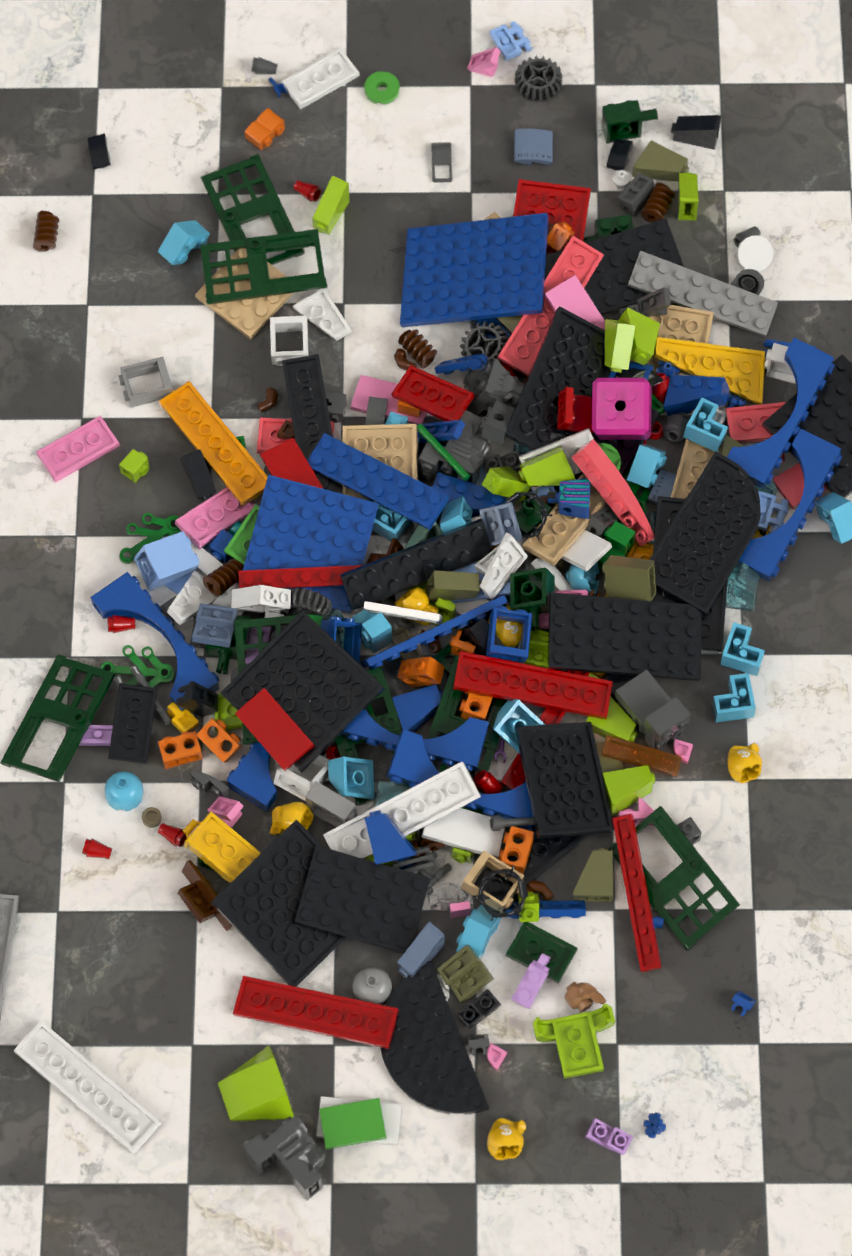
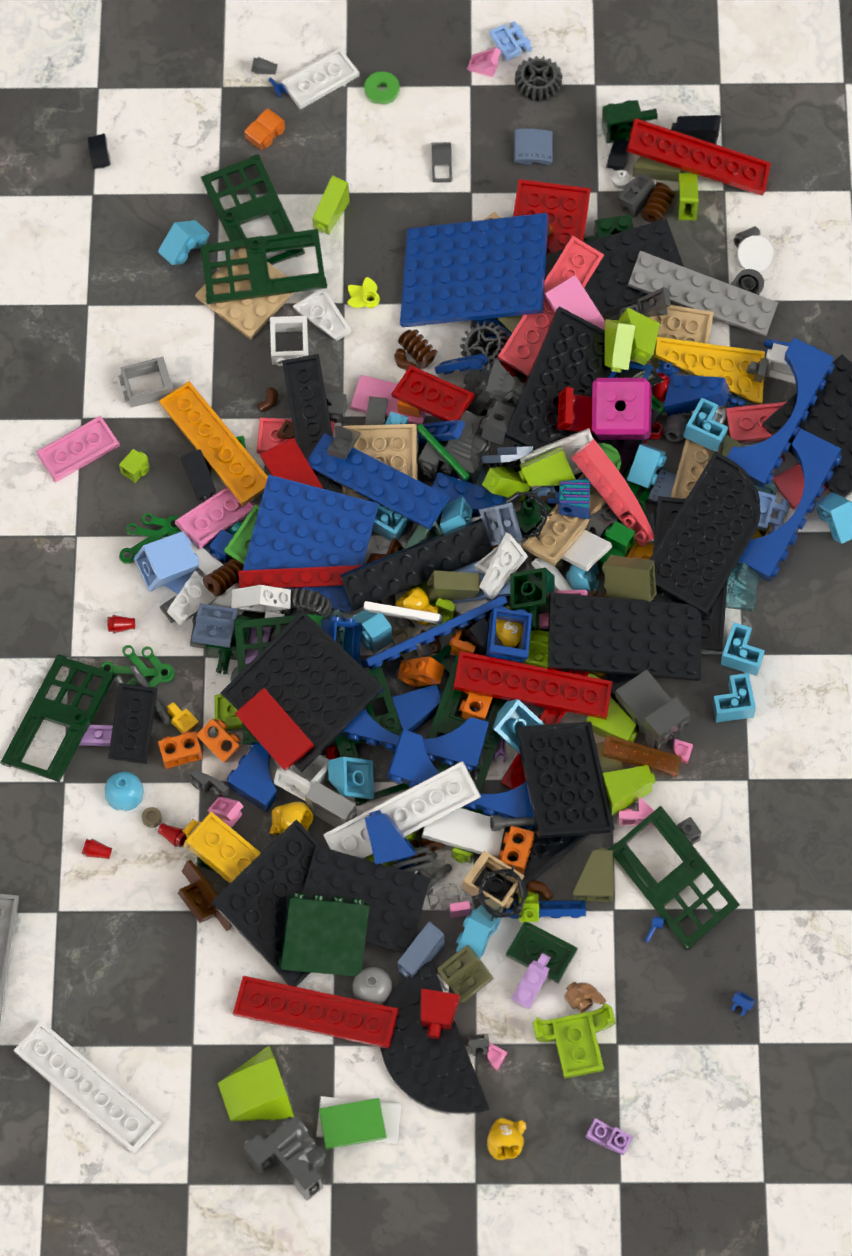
(45, 231): reddish brown piece -> none
(128, 600): blue arch -> none
(198, 699): black hinge -> none
(309, 191): red cone -> none
(324, 935): none -> dark green panel
(343, 442): none -> dark grey slope
(361, 294): none -> neon yellow plate
(387, 791): clear light blue slope -> none
(438, 1010): none -> red torso
(479, 1009): black slope -> none
(487, 783): red brick -> none
(507, 454): none -> sand blue slope
(559, 235): orange bracket -> none
(637, 893): red plate -> none
(654, 1125): blue plant -> none
(698, 157): none -> red plate
(744, 763): yellow piece -> none
(758, 369): none -> dark grey tile

